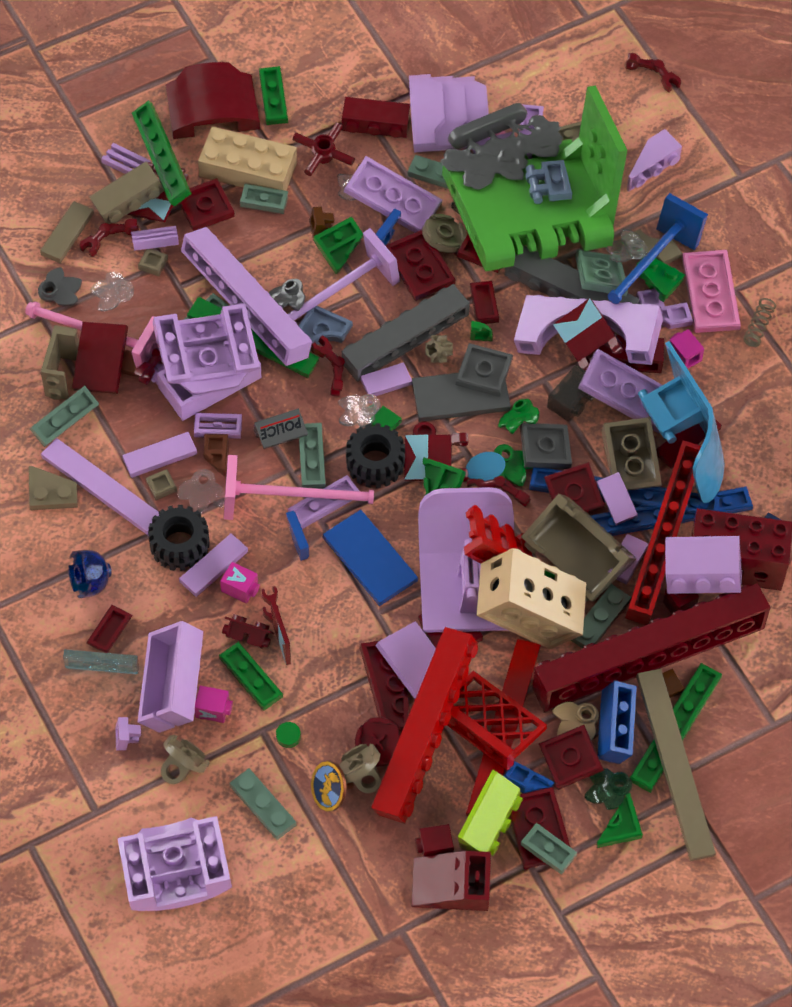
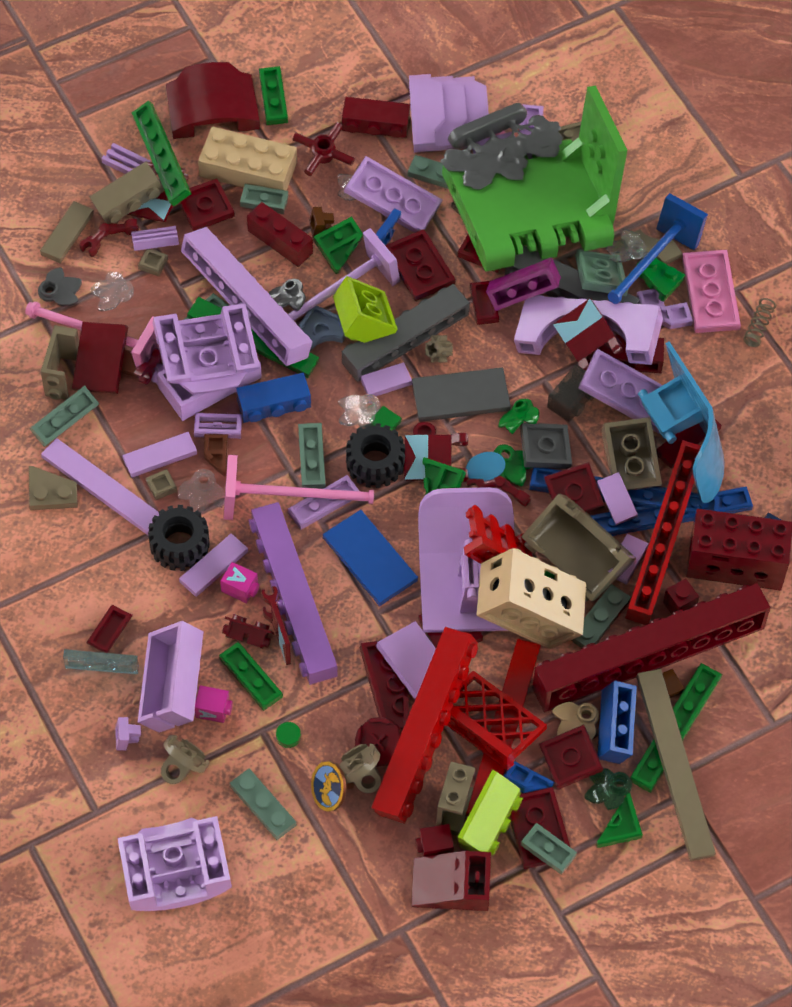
(88, 573): clear blue cylinder -> none
(273, 398): none -> blue brick
(280, 234): none -> dark red brick
(280, 428): dark grey panel -> none
(294, 593): none -> medium lavender brick
(297, 535): blue tile -> none
(337, 363): dark red piece -> none
(363, 311): none -> lime slope
(444, 233): dark tan tile -> none
(455, 797): none -> dark tan panel
(480, 332): green tile -> none
(484, 369): dark grey tile -> none
(523, 284): none -> magenta brick
(555, 178): sand blue plate -> none
(634, 62): dark red piece -> none
(658, 153): lavender slope -> none
(687, 348): dark pink brick -> none
(703, 564): lavender slope -> none

